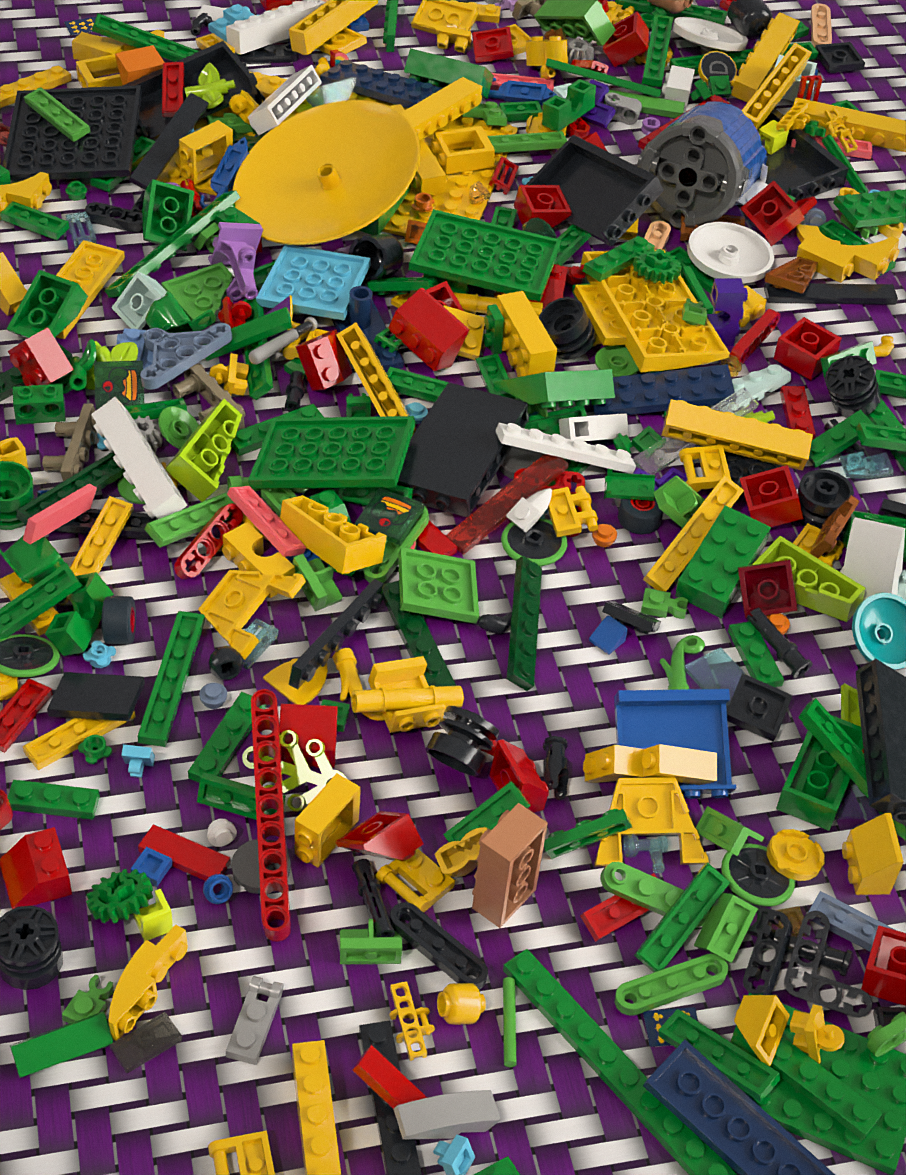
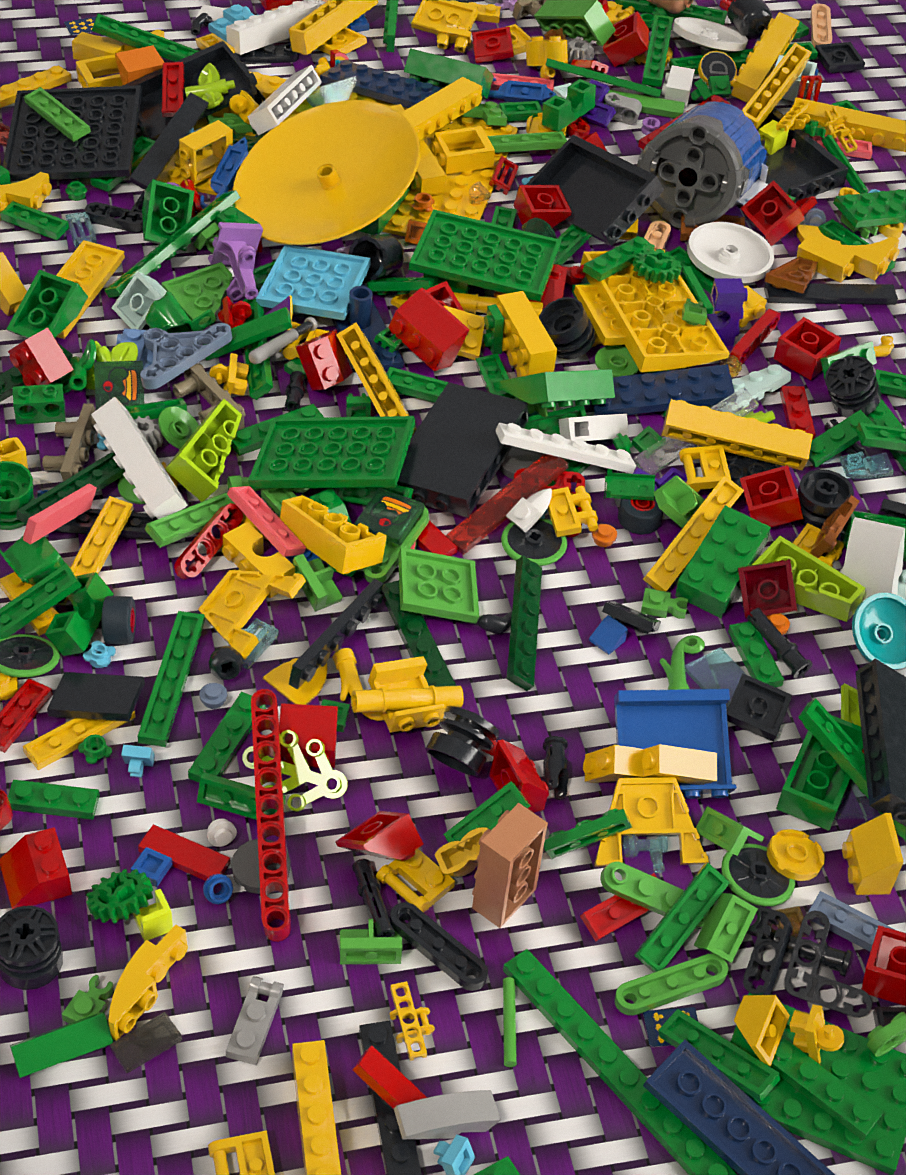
(326, 820): yellow window -> none
(417, 410): medium azure plate -> none
(460, 1003): yellow head -> none

